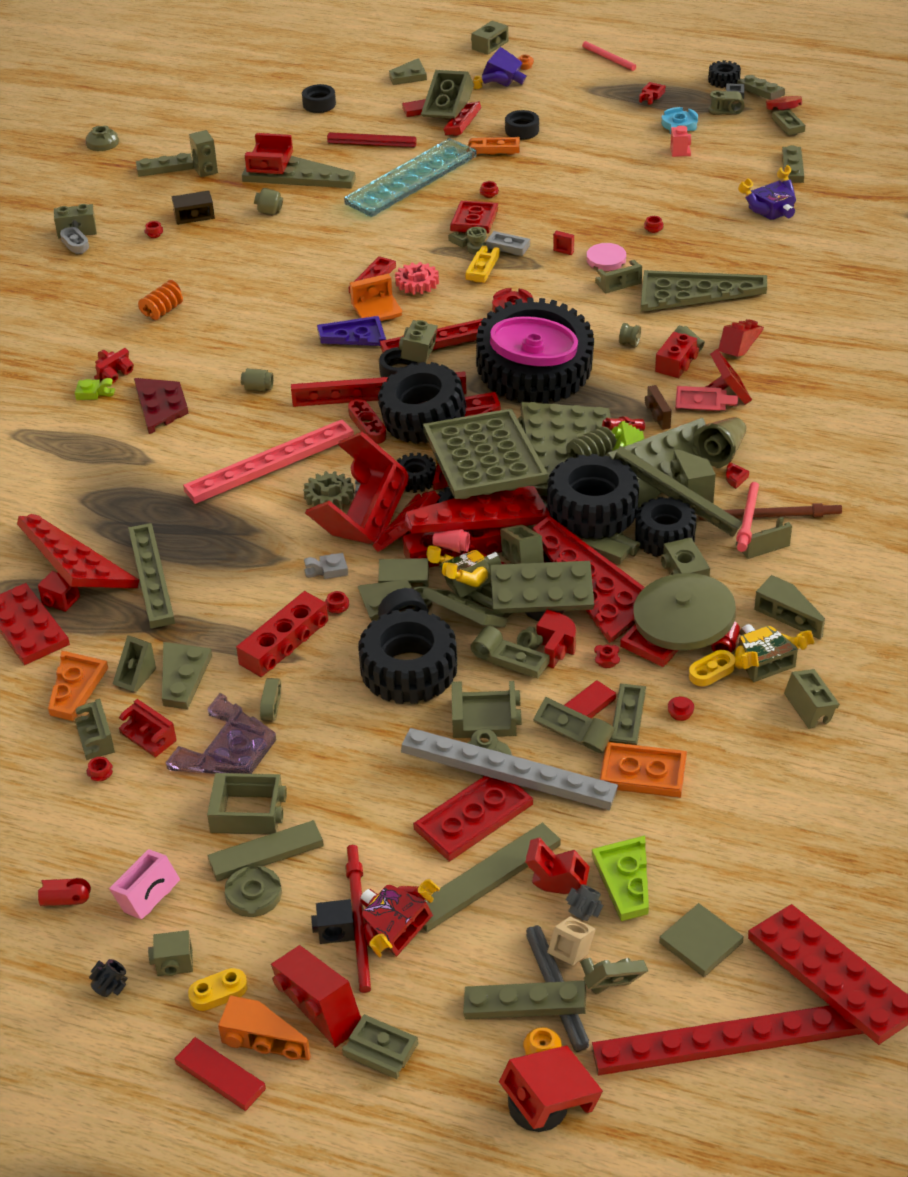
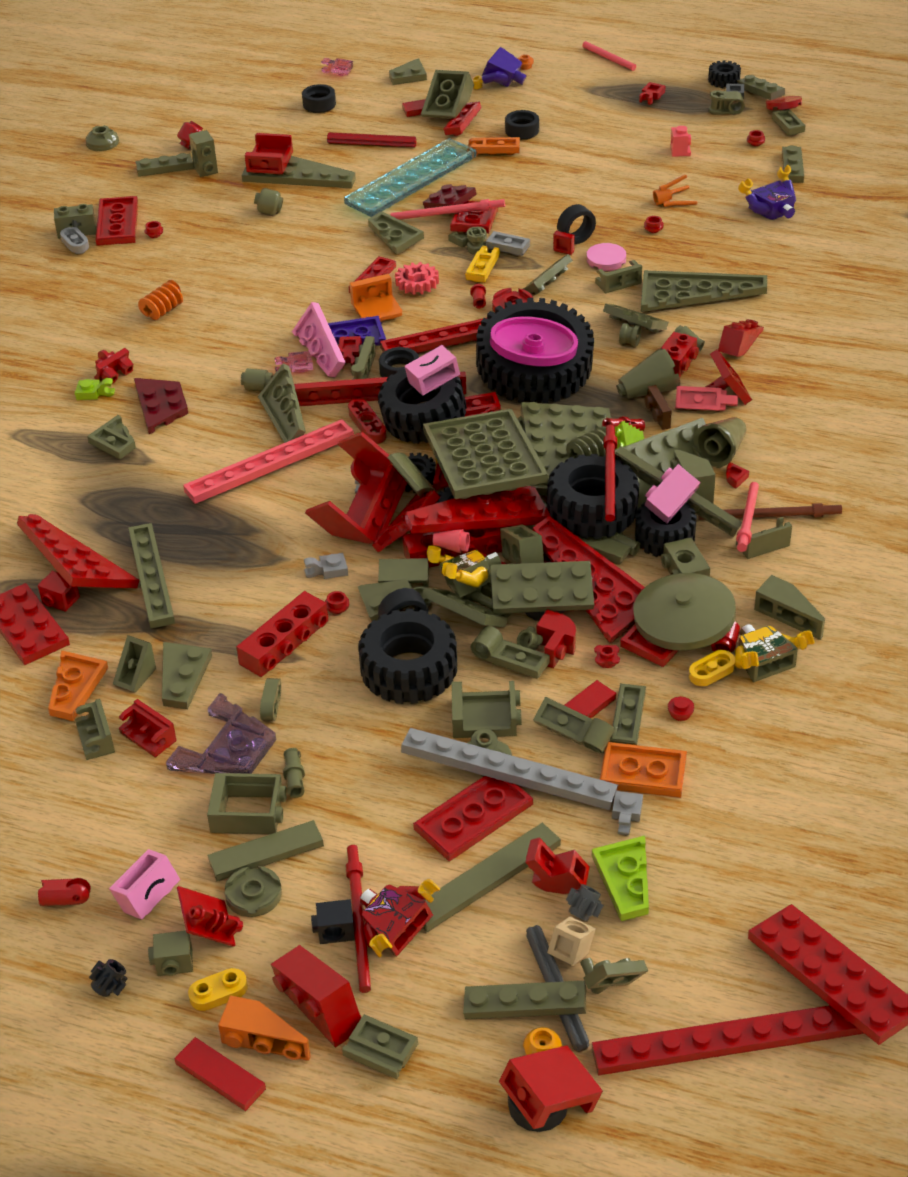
(99, 769): red plate -> none
(113, 438): none -> olive wing
(117, 220): none -> red tile
(186, 129): none -> red head
(193, 207): dark brown brick -> none
(208, 917): none -> red hinge
(282, 404): none -> olive wing
(293, 773): none -> olive pin
(297, 361): none -> clear pink plate
(318, 338): none -> bright pink wing
(329, 488): olive gear -> none
(338, 66): none -> clear pink plate
(349, 348): none -> red plate
(365, 360): none -> olive plate
(395, 232): none -> olive wing
(410, 473): none -> olive slope
(418, 341): olive brick -> none
(432, 370): none -> bright pink brick
(449, 196): none -> dark red plate
(478, 293): none -> red pin
(483, 205): none -> coral bar
(489, 37): olive brick -> none
(489, 189): red plate -> none
(548, 275): none -> olive plate
(587, 226): none -> black tyre
(610, 444): none -> red bar
(627, 808): none -> light grey plate
(635, 318): none -> olive wing
(654, 370): none -> olive cone
(664, 195): none -> orange plant
(671, 493): none -> bright pink brick
(677, 117): medium azure plate -> none
(701, 939): olive tile -> none
(756, 138): none -> red plate
(810, 697): olive hinge -> none

